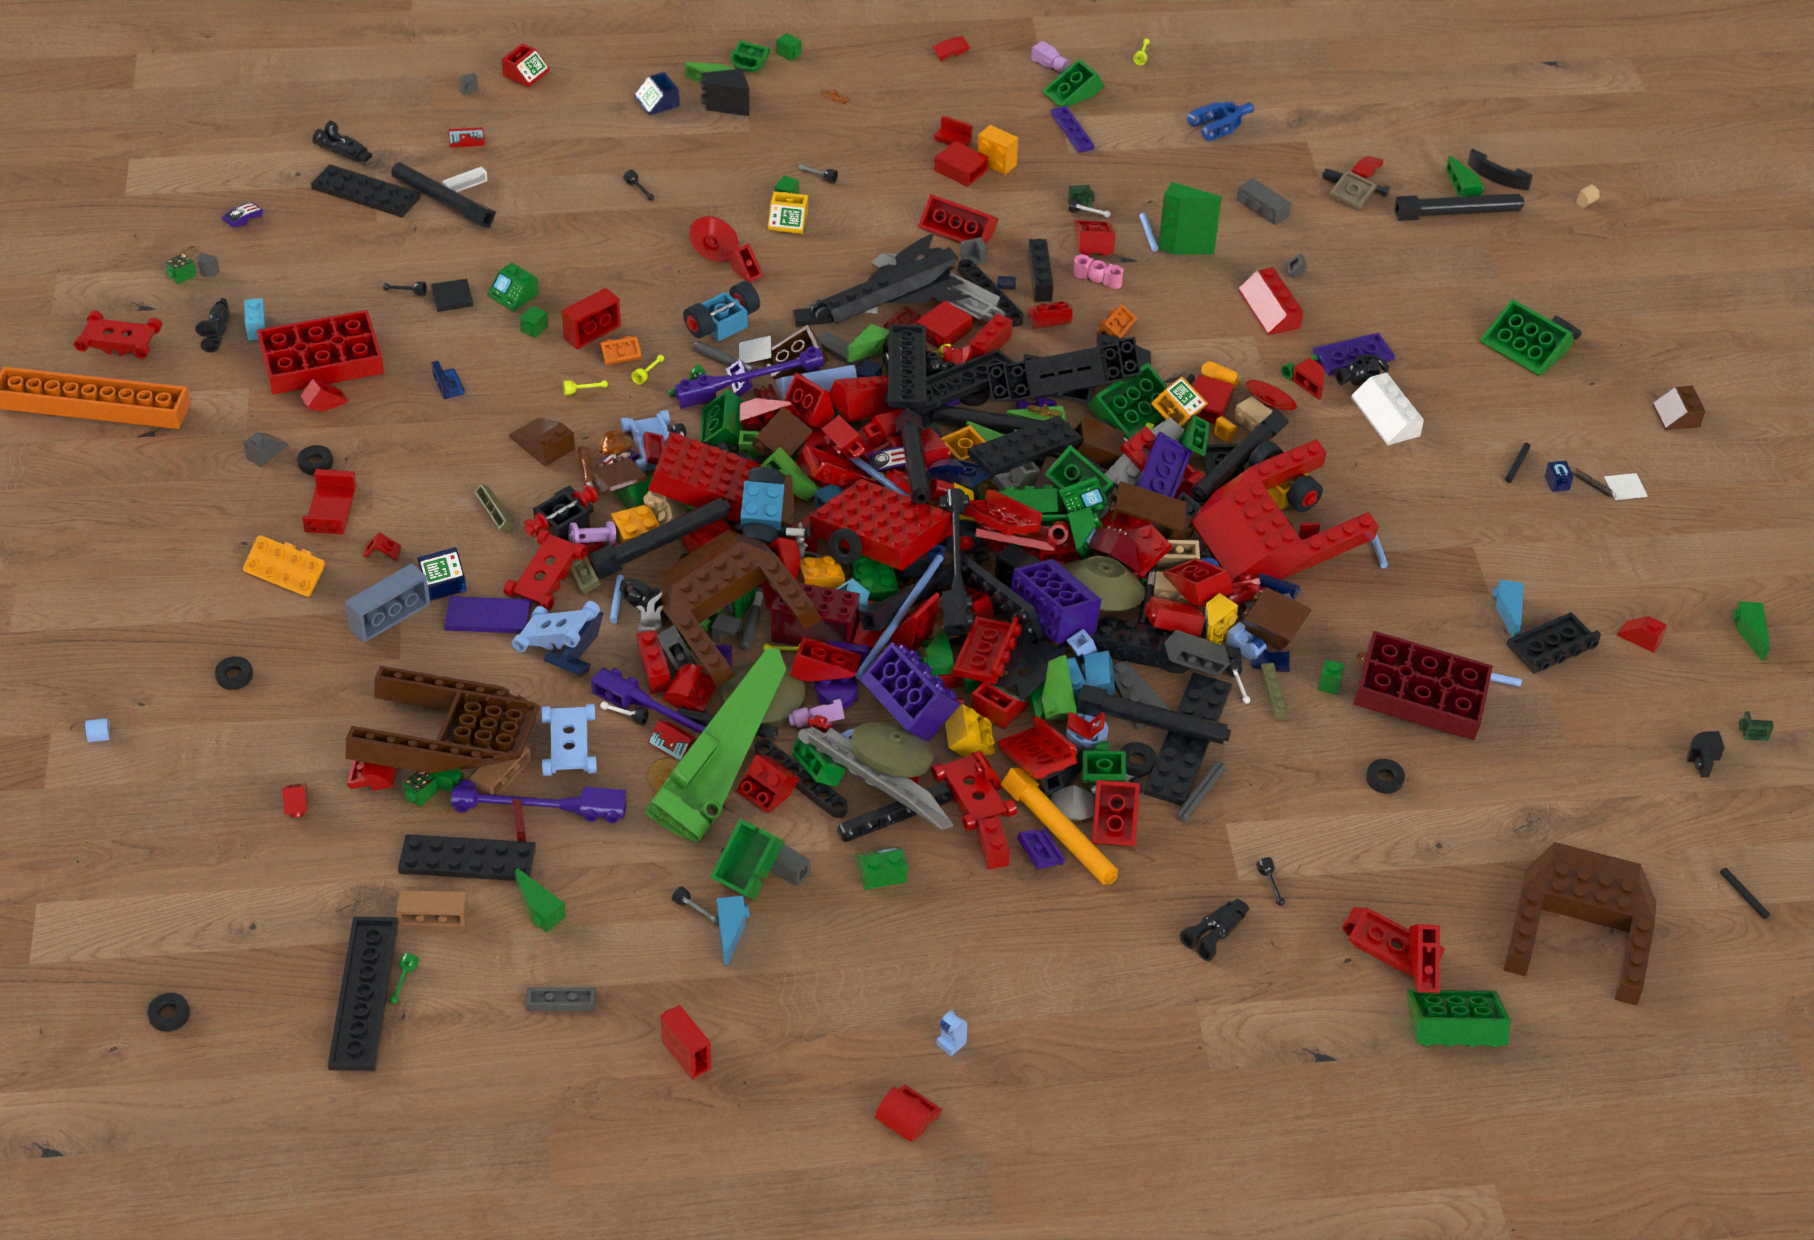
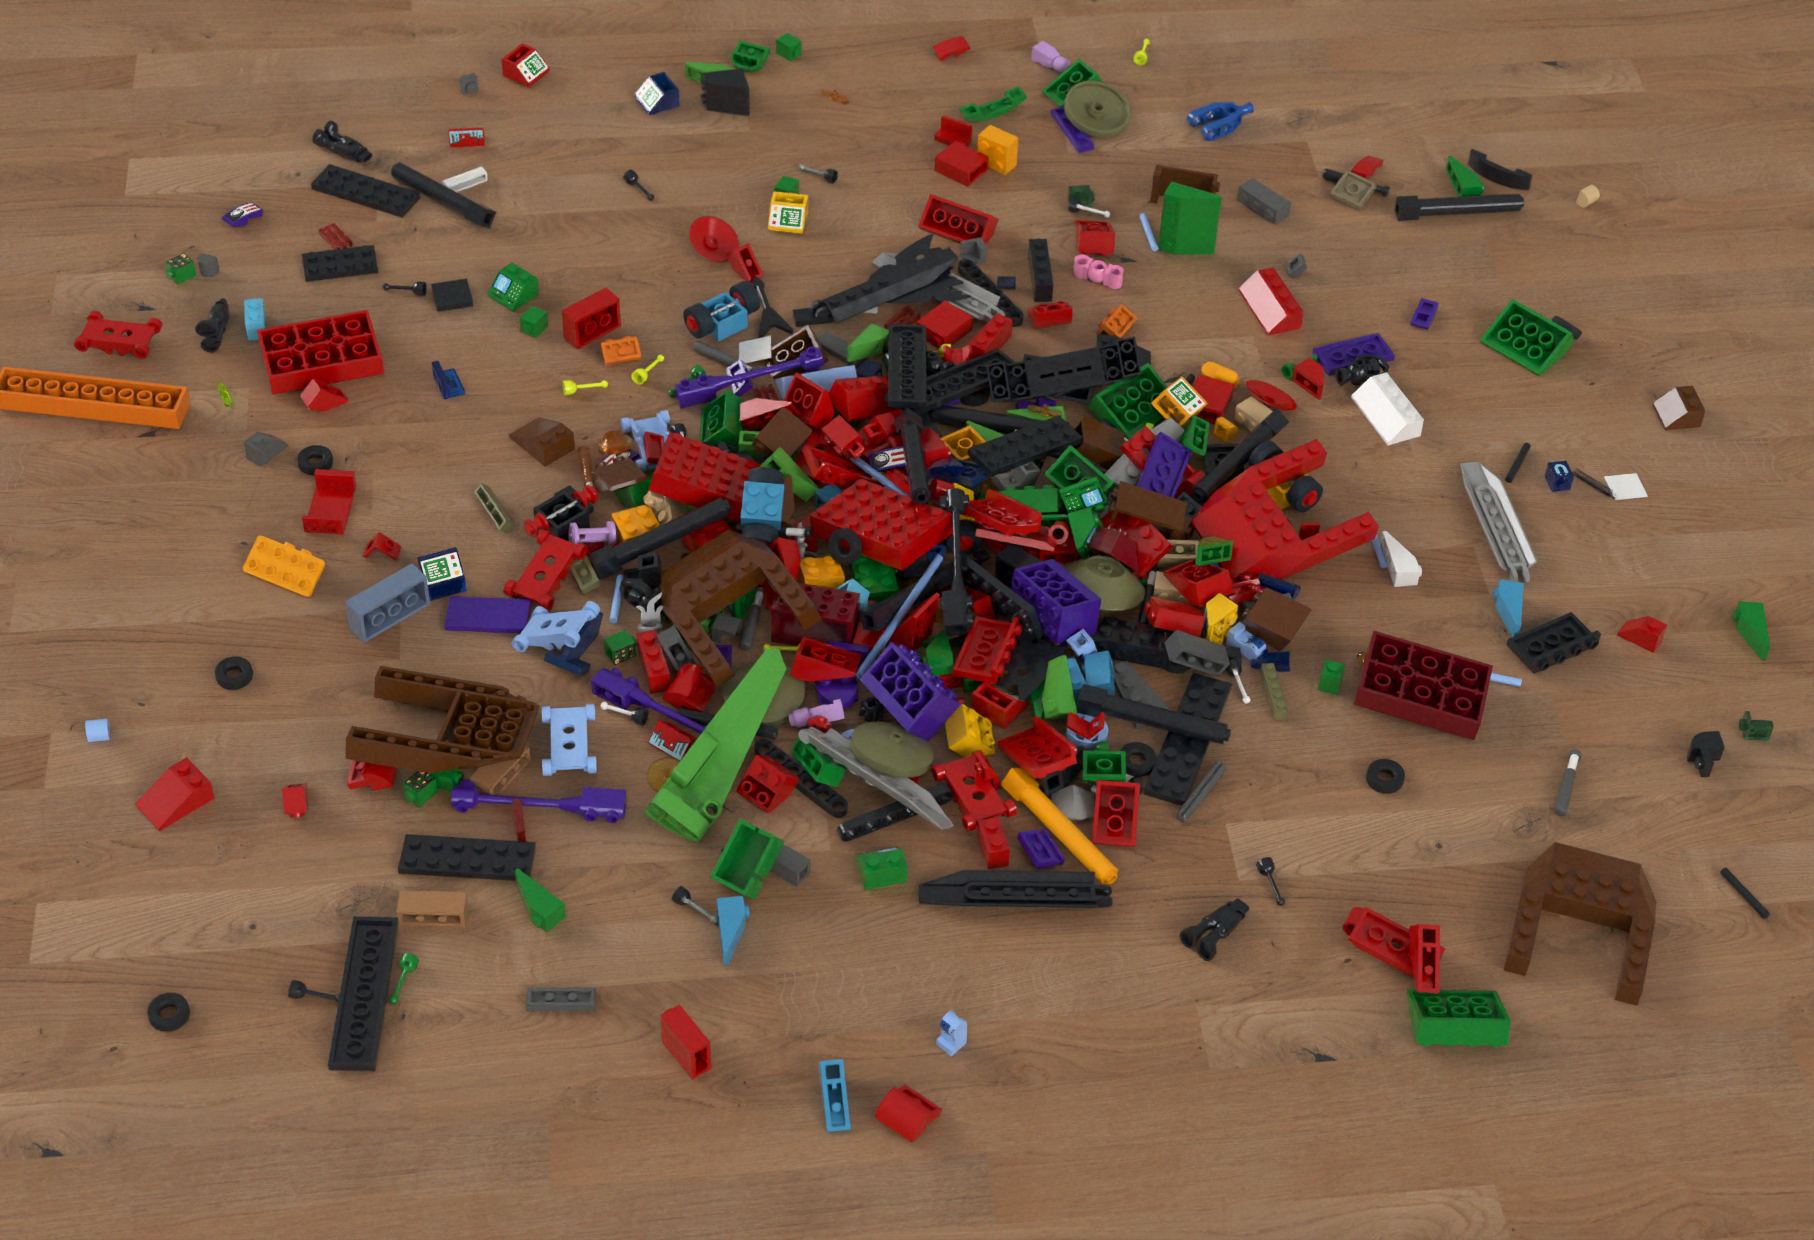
(175, 794): none -> red slope
(224, 394): none -> clear neon green piece
(298, 990): none -> black hinge
(332, 239): none -> clear red tile
(339, 263): none -> black plate
(620, 647): none -> green brick
(648, 570): none -> black brick
(770, 317): none -> black piece
(834, 1095): none -> dark azure slope
(871, 709): none -> black gear
(996, 108): none -> green slope
(1016, 889): none -> black hinge
(1097, 109): none -> olive dish
(1165, 175): none -> reddish brown panel
(1213, 550): none -> green slope
(1401, 563): none -> white slope
(1424, 313): none -> dark purple slope
(1498, 520): none -> light grey hinge
(1567, 784): none -> dark grey piece

